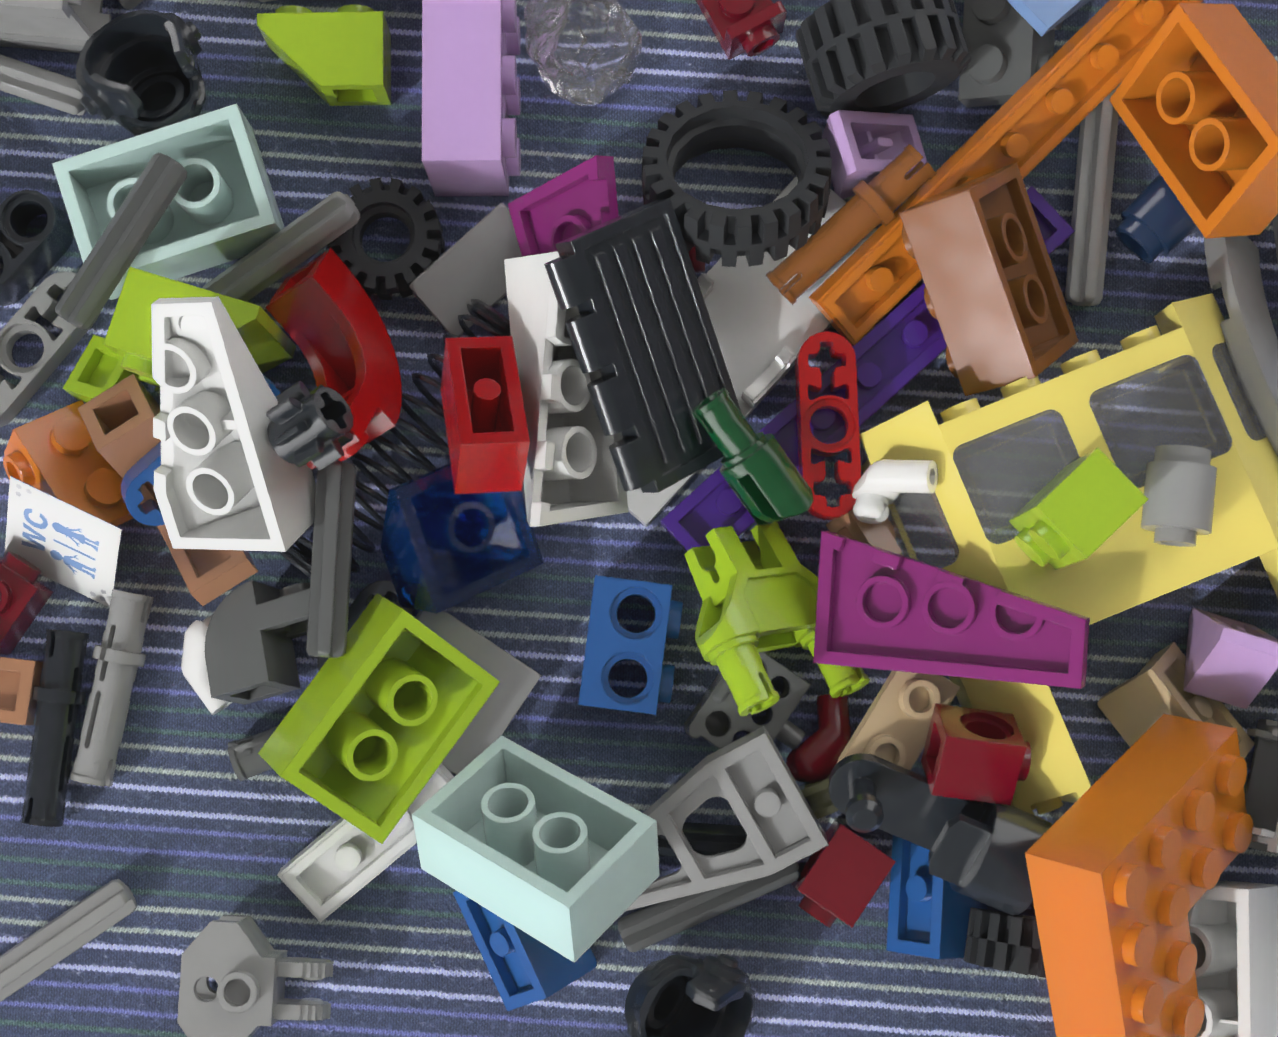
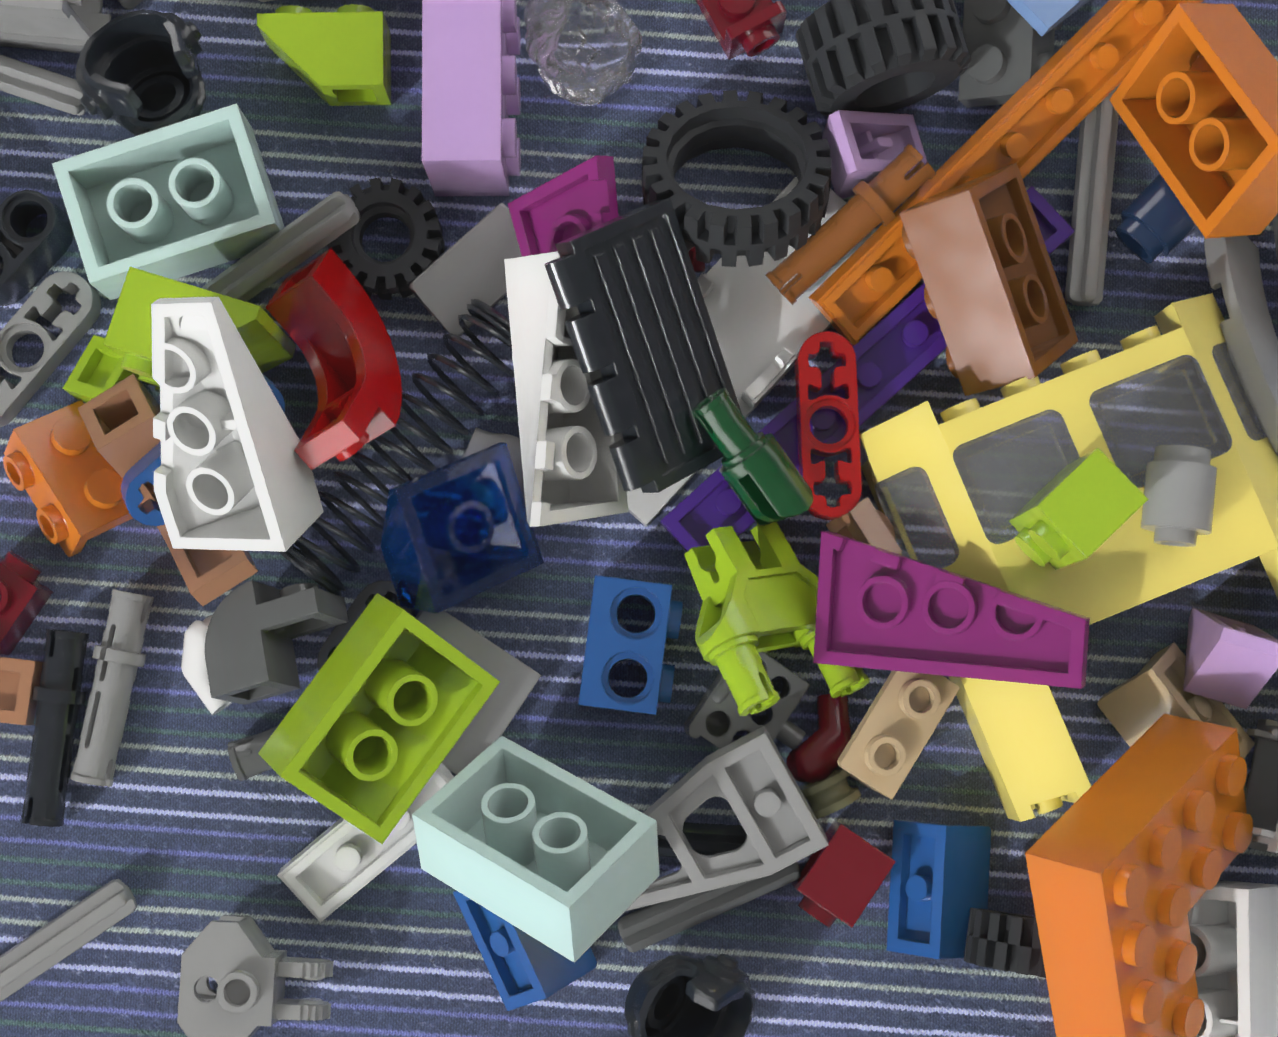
(62, 541): white sticker -> none
(121, 241): dark grey axle -> none
(310, 425): black gear -> none
(331, 560): dark grey axle -> none
(484, 414): red brick -> none
(884, 483): white arm -> none
(969, 841): black piece -> none
(974, 754): dark red brick -> none

